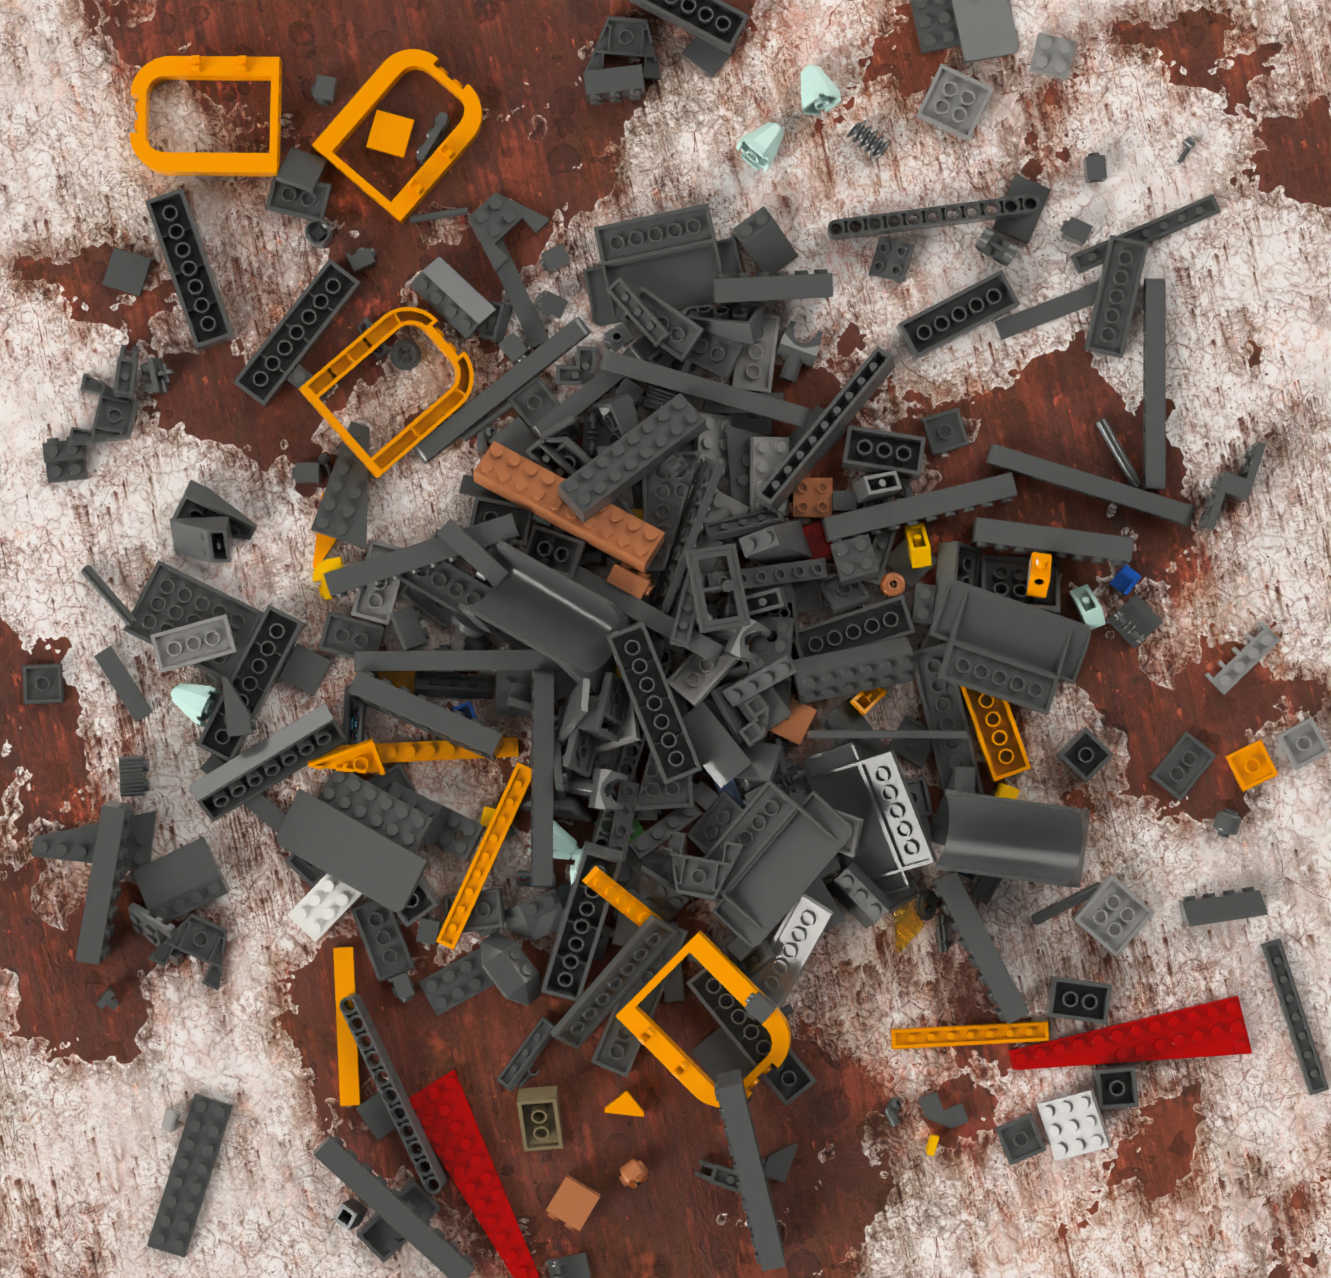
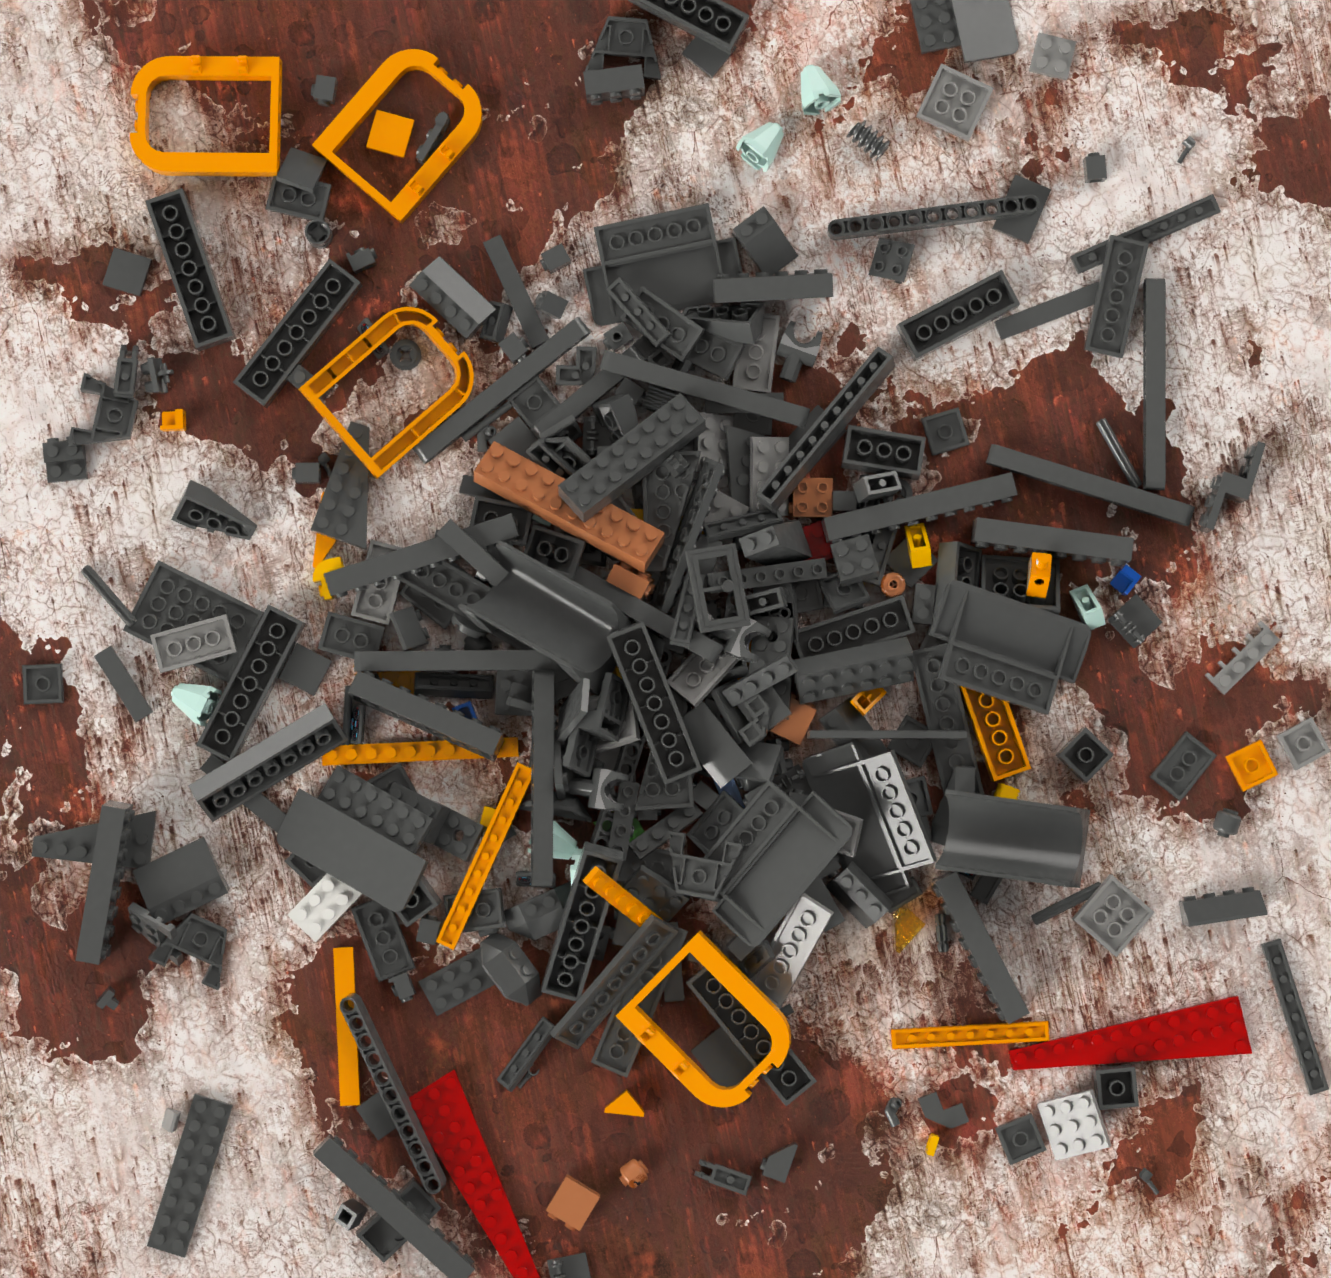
(133, 776): dark grey brick -> none
(174, 420): none -> light orange panel
(203, 538): dark grey slope -> none
(238, 717): dark grey slope -> none
(358, 757): light orange wing -> none
(438, 215): dark grey bar -> none
(496, 219): dark grey wing -> none
(540, 1118): dark tan slope -> none
(749, 1169): dark grey brick -> none
(759, 1007): dark grey brick -> none
(928, 898): dark grey gear -> none
(997, 248): dark grey piece -> none
(1075, 231): dark grey brick -> none
(1078, 999): dark grey brick -> none
(1145, 1175): none -> dark grey hand

